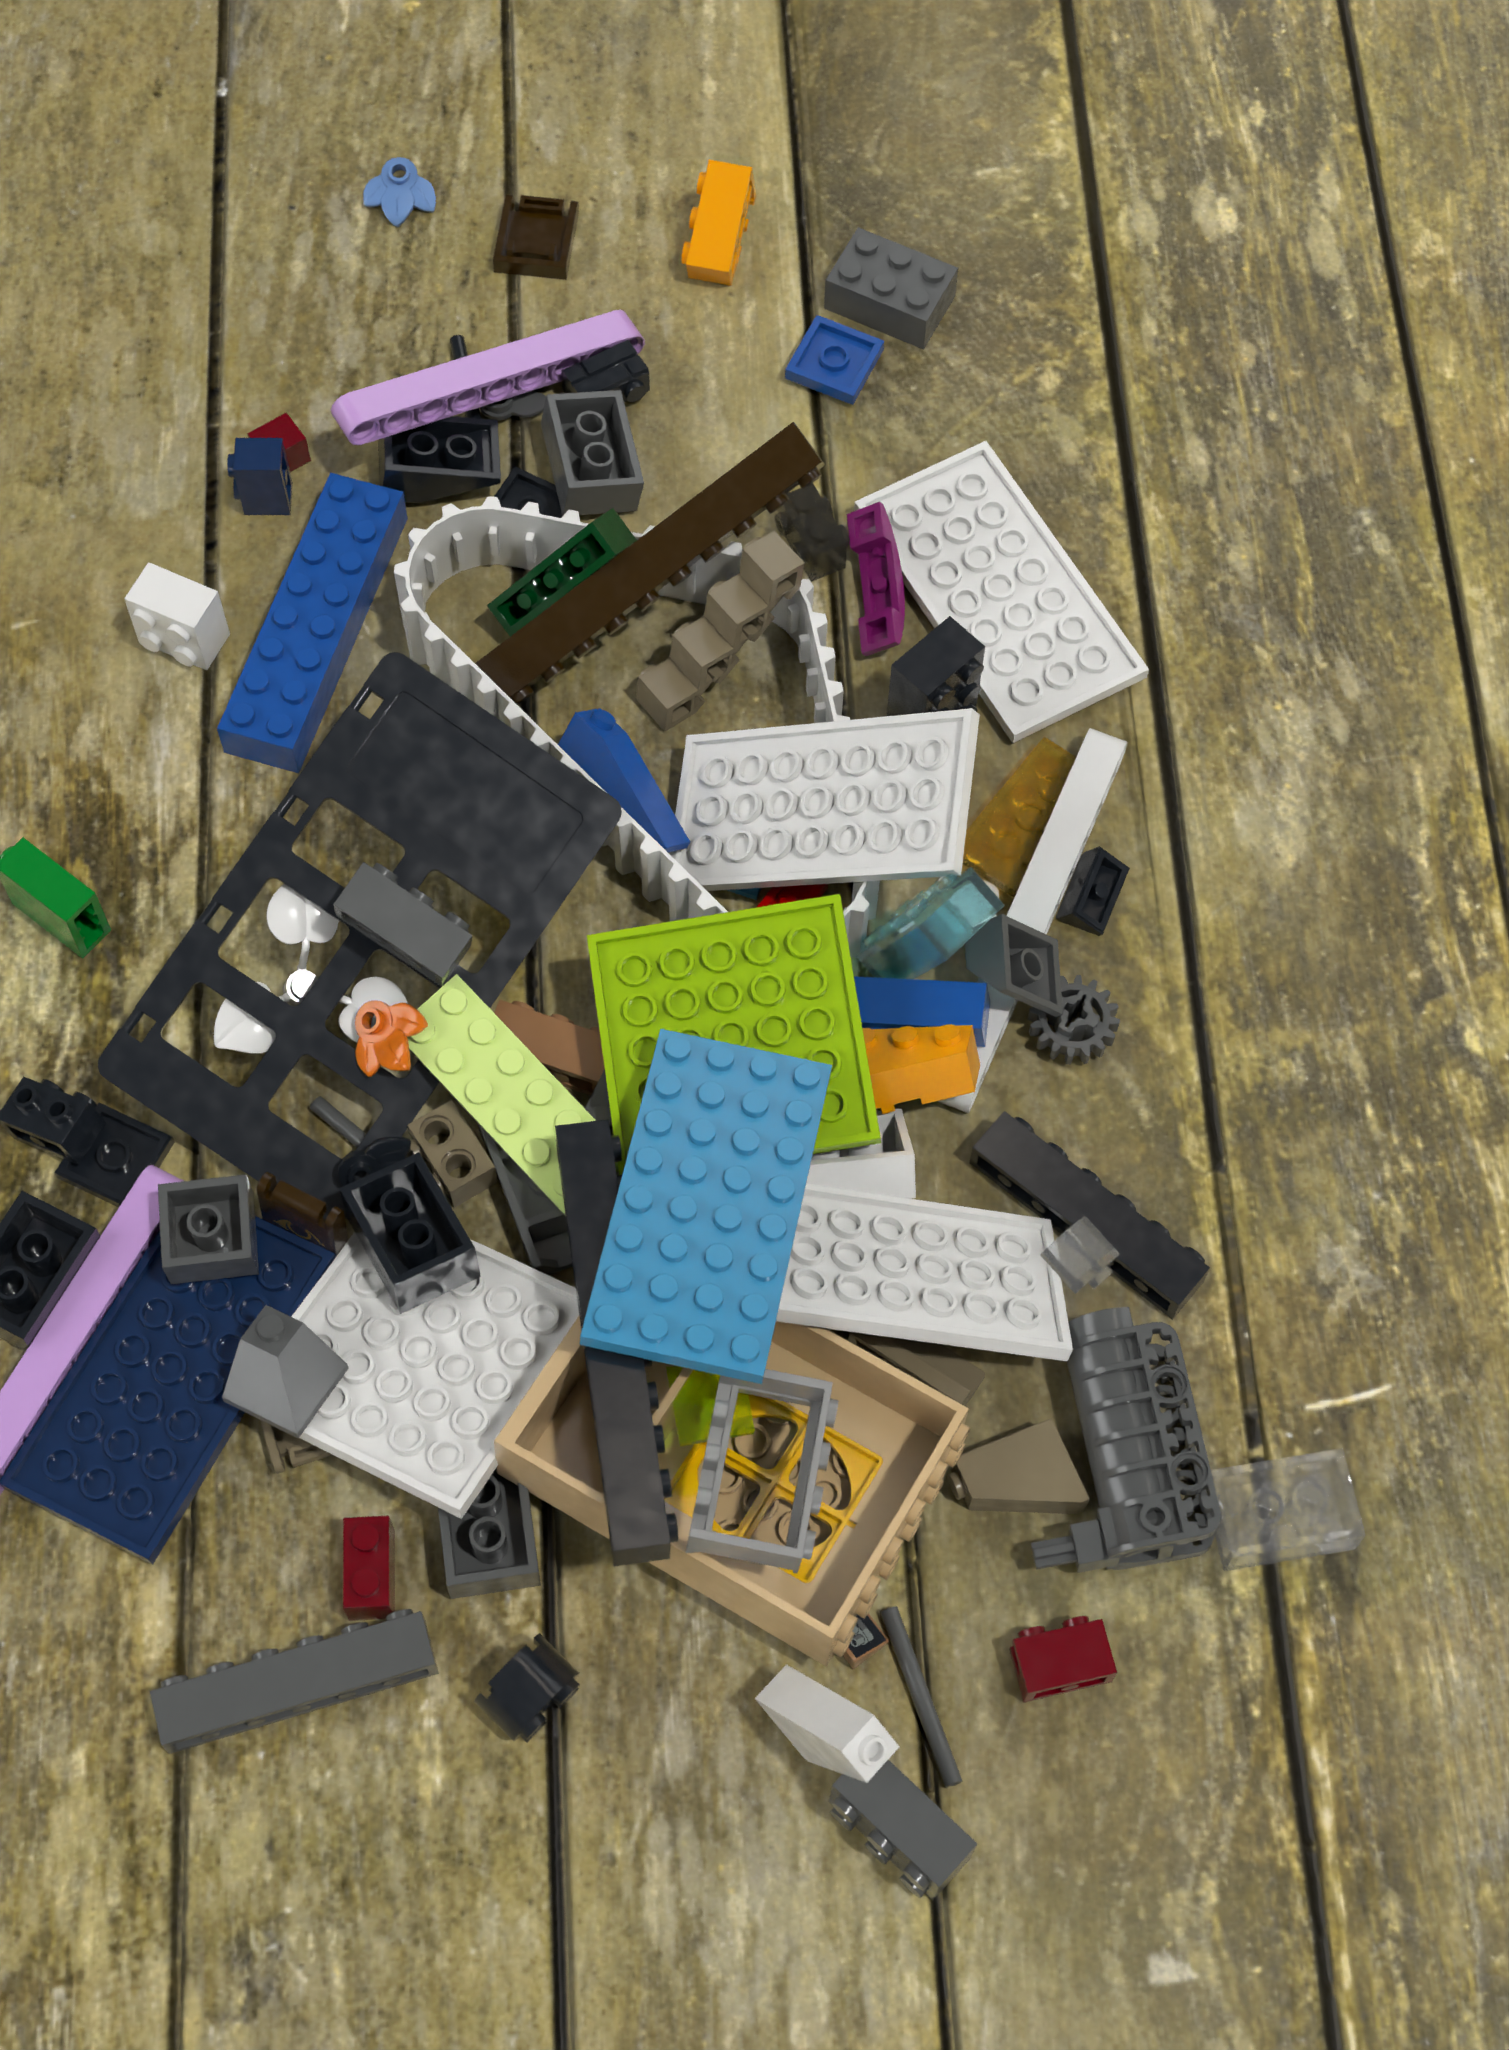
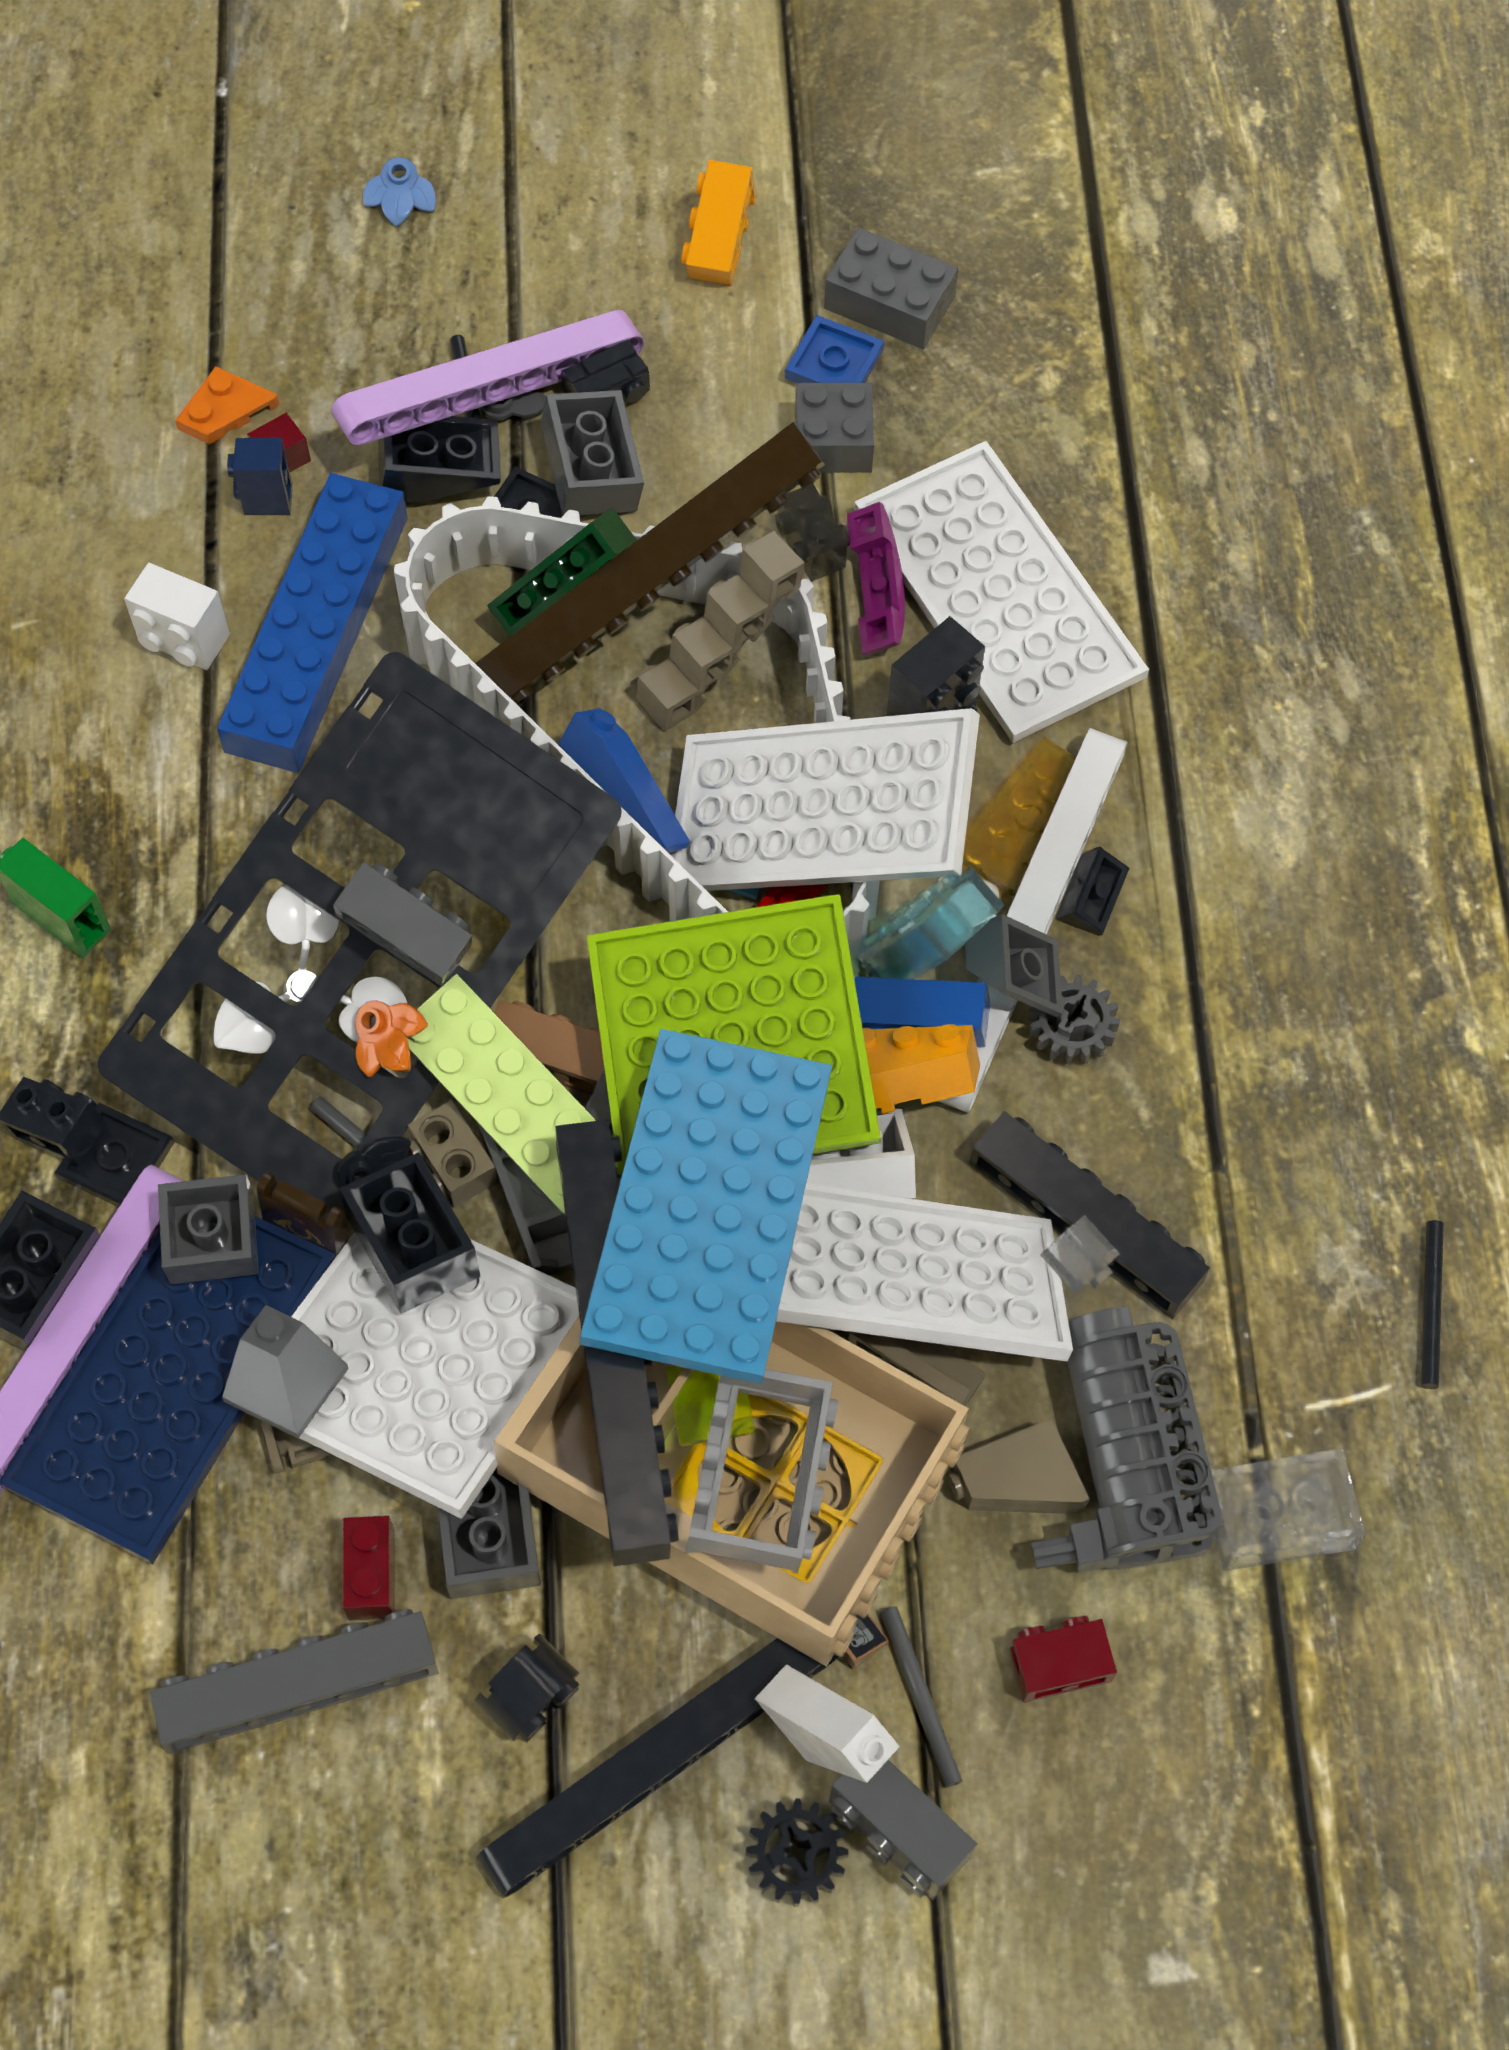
(223, 405): none -> orange wing
(536, 237): dark brown container -> none
(637, 1770): none -> black beam
(817, 1843): none -> black gear
(837, 424): none -> dark grey brick
(1432, 1304): none -> black bar

